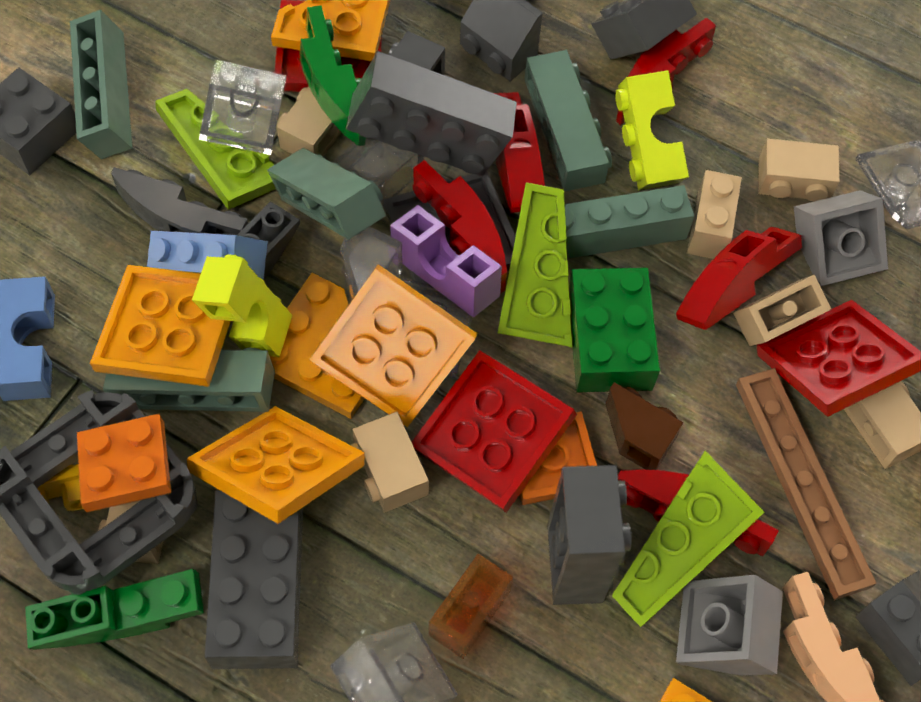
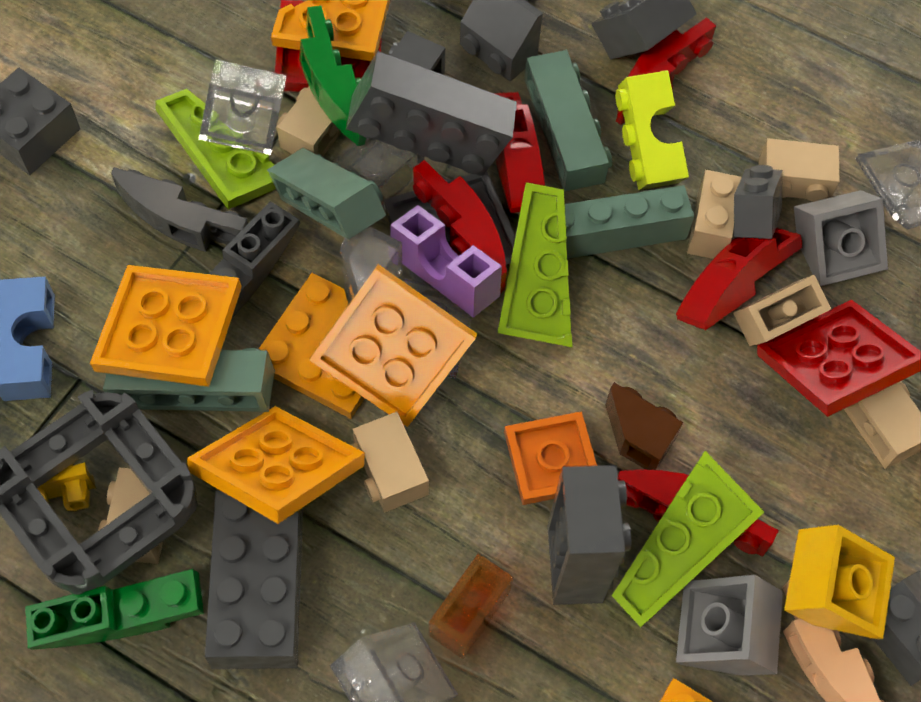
(100, 85): sand green brick -> none
(123, 463): orange plate -> none
(189, 250): medium blue arch -> none
(236, 294): neon yellow arch -> none
(493, 430): red plate -> none
(613, 329): green brick -> none
(758, 202): none -> dark grey brick
(805, 485): medium nougat plate -> none
(840, 581): none -> yellow slope

